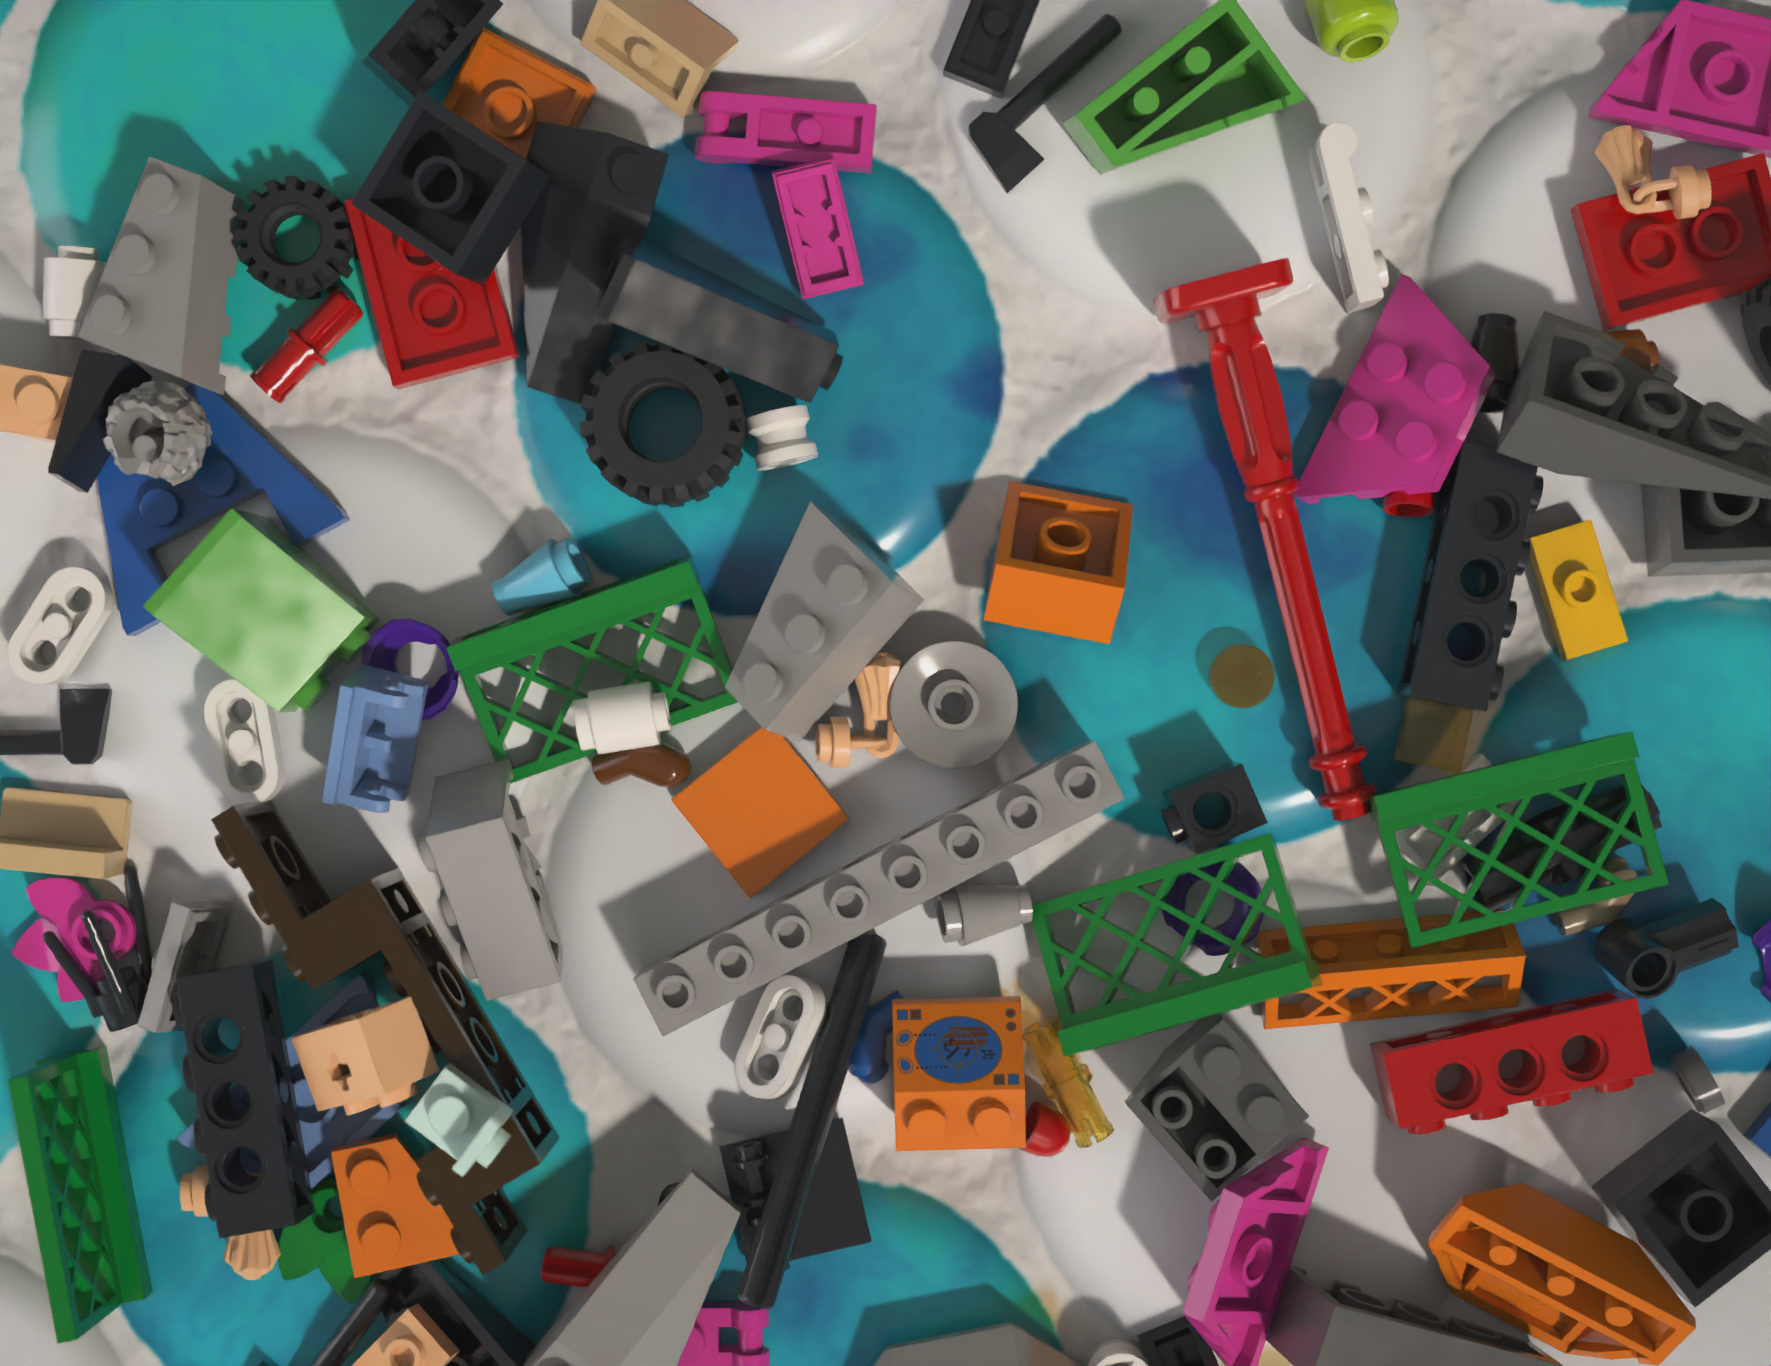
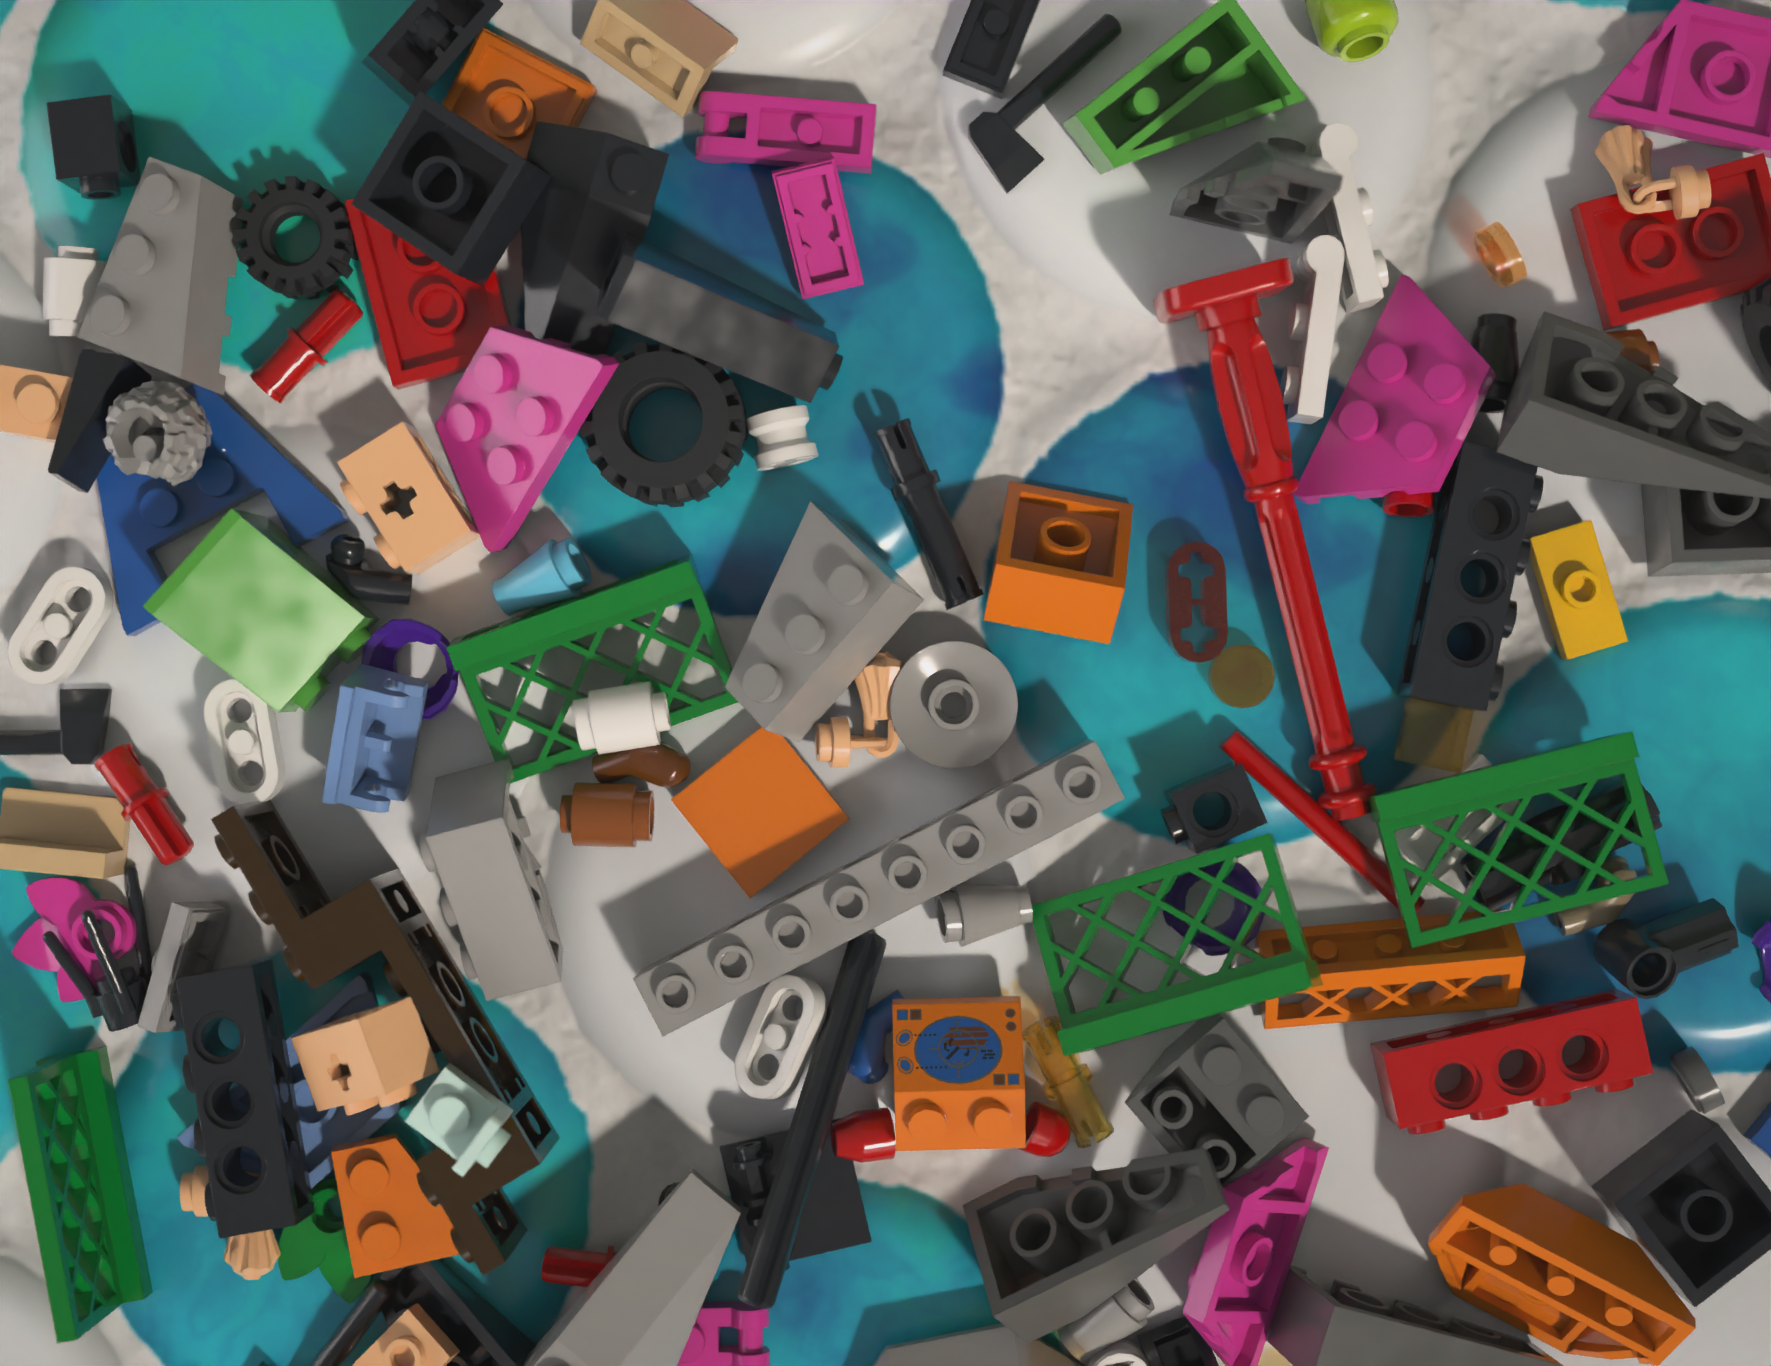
(94, 145): none -> black brick
(145, 803): none -> red axle
(360, 578): none -> black arm
(439, 519): none -> light nougat brick
(515, 423): none -> dark pink wing
(608, 814): none -> dark orange brick
(864, 1136): none -> red hose
(927, 513): none -> black pin
(1079, 1238): none -> dark grey wedge
(1108, 1322): none -> light grey cone
(1212, 602): none -> clear red beam
(1262, 191): none -> dark grey wedge
(1312, 815): none -> red bar
(1313, 328): none -> white plate
(1500, 255): none -> clear orange tile

